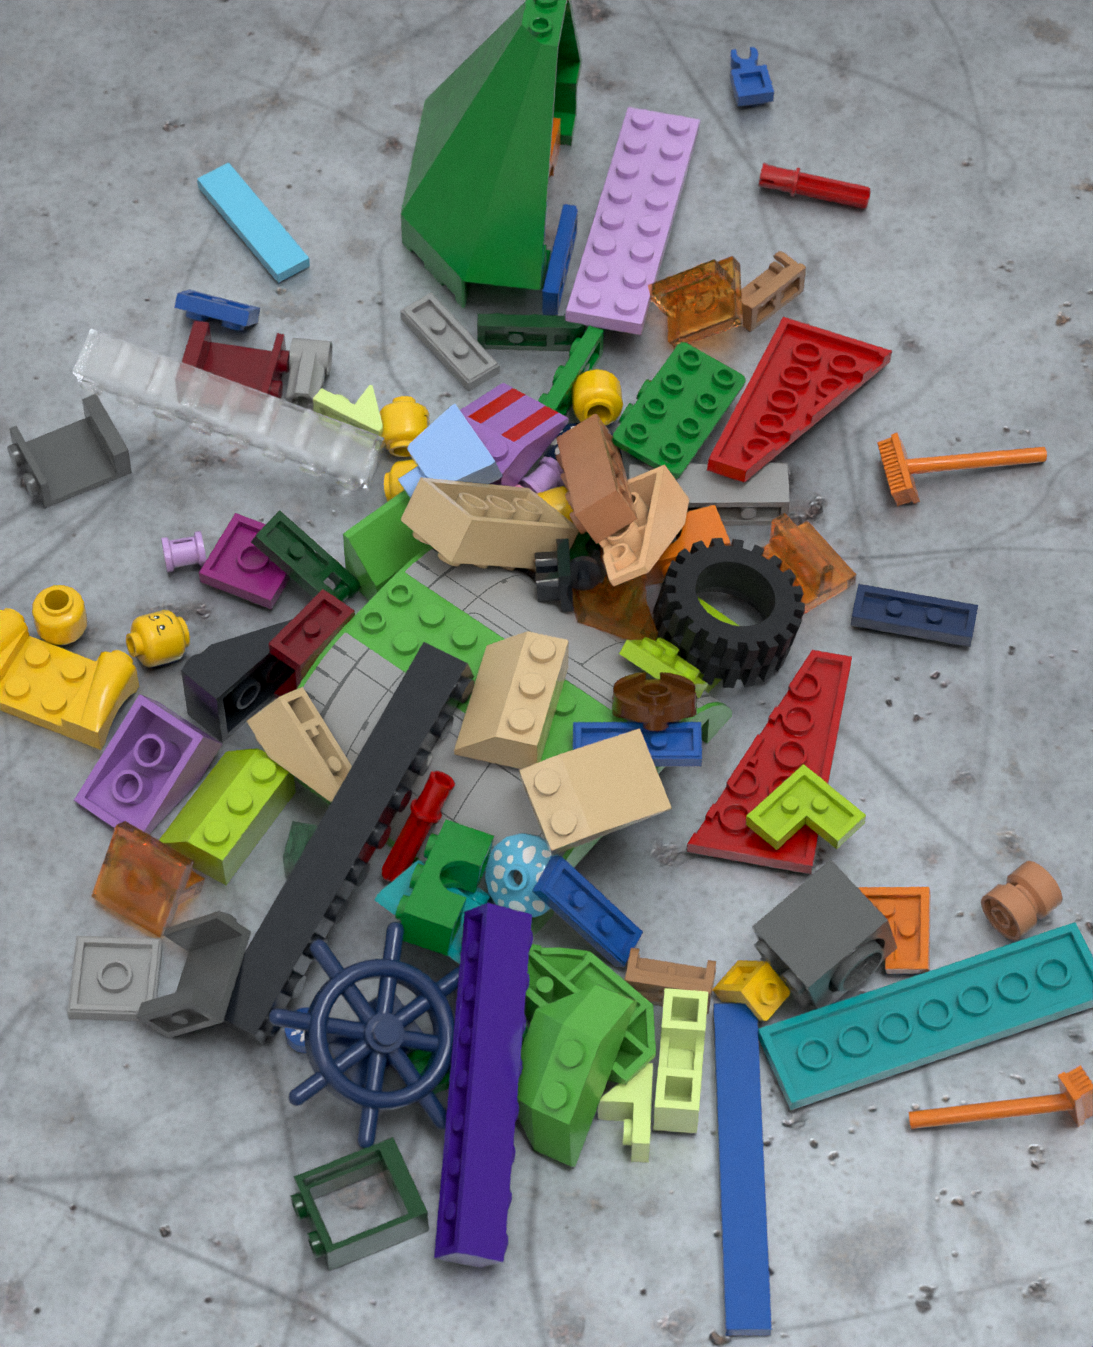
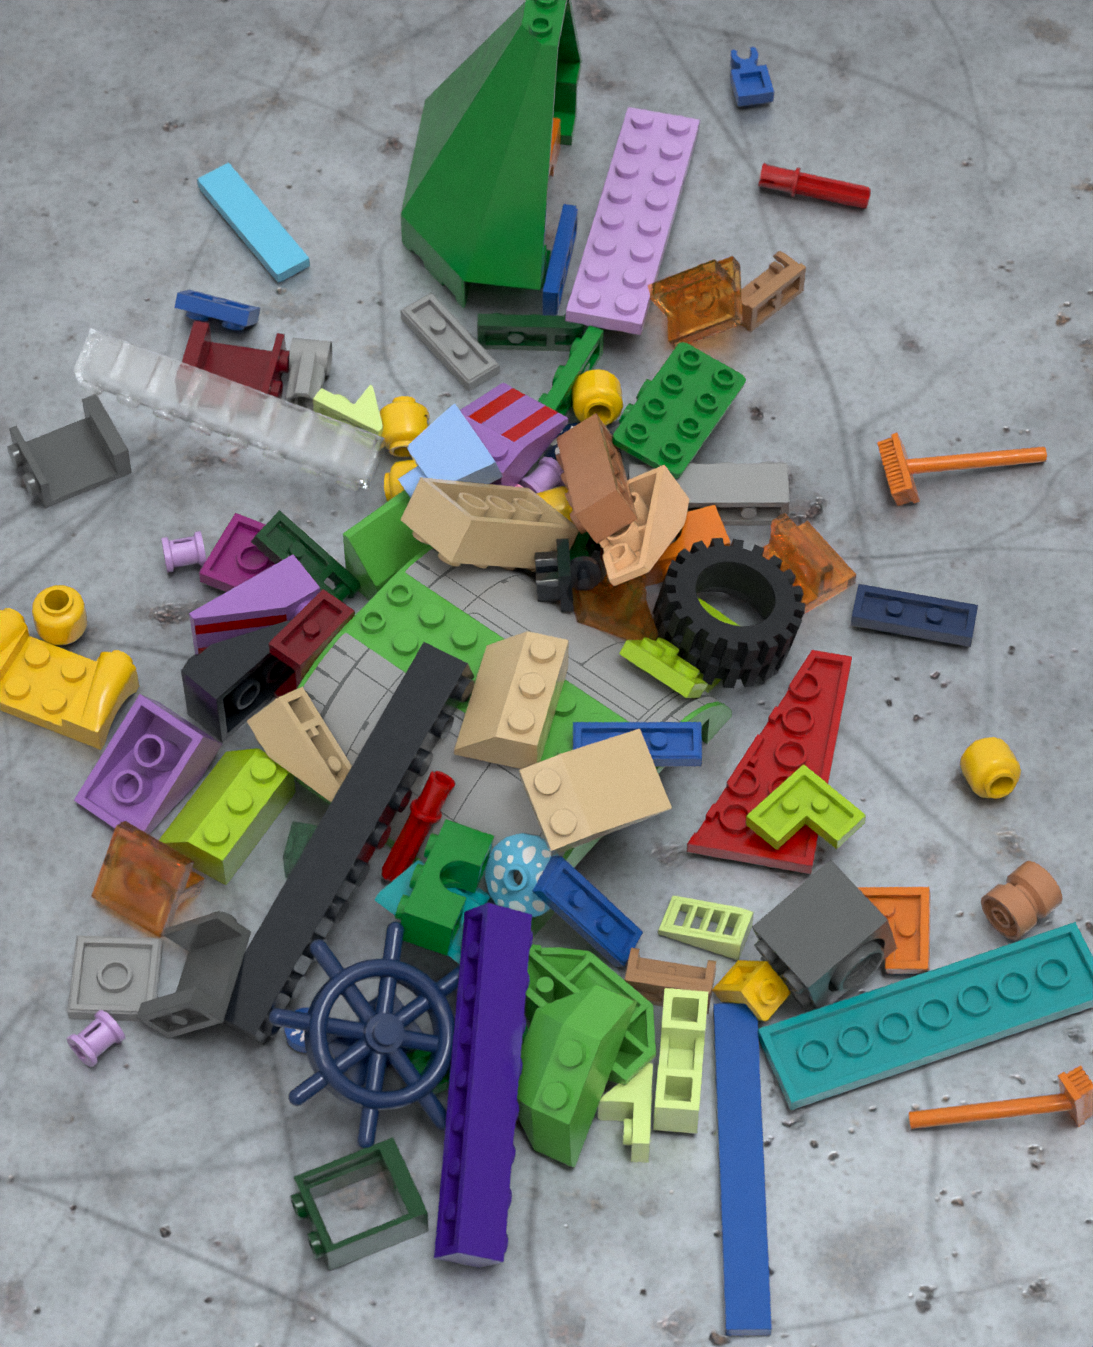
(96, 1038): none -> lavender bush
(158, 638): yellow head -> none
(255, 604): none -> medium lavender slope
(654, 700): reddish brown plate -> none
(716, 942): none -> yellowish green slope
(792, 388): red wing -> none
(990, 768): none -> yellow head

